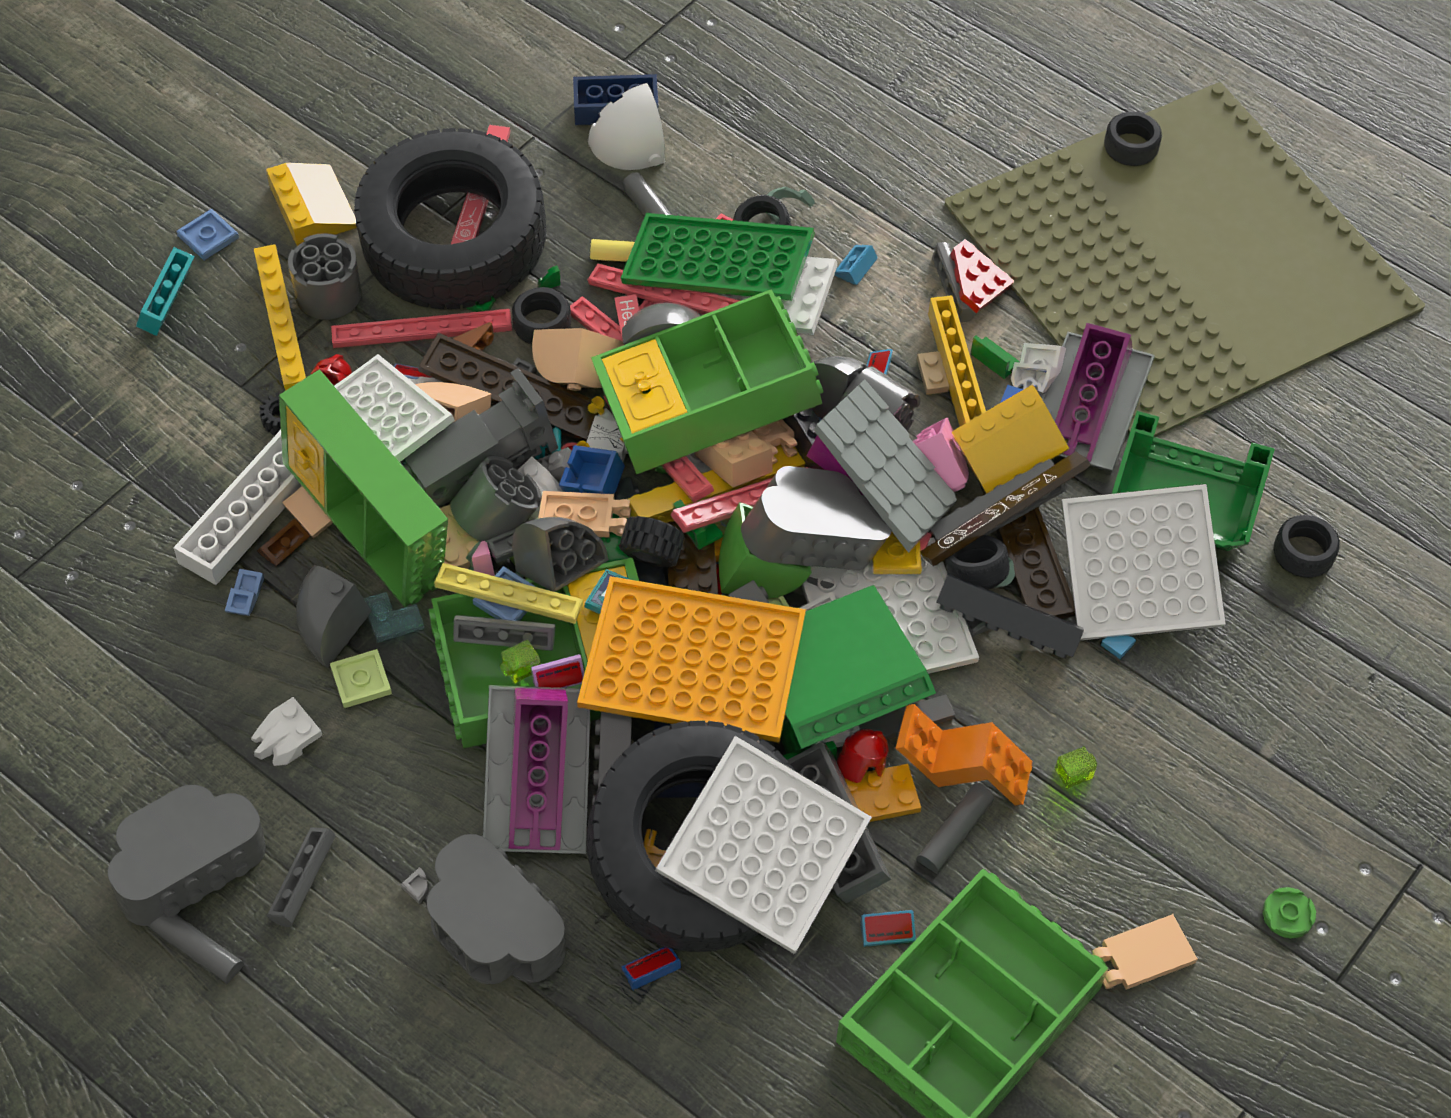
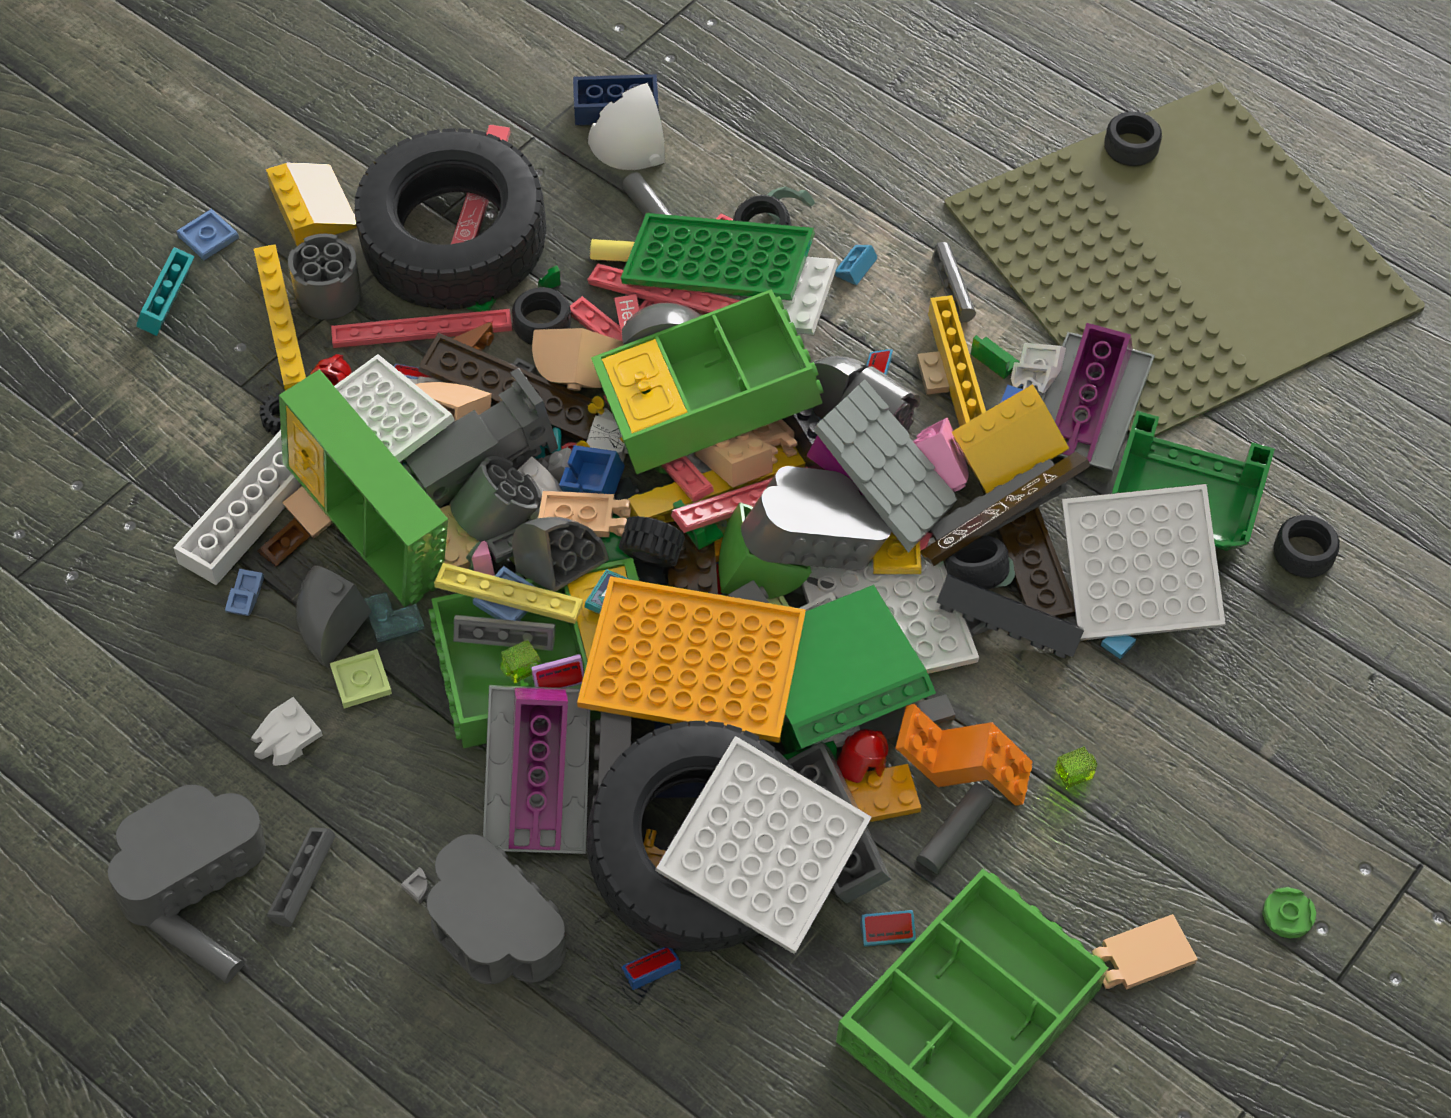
(977, 276): plate -> none

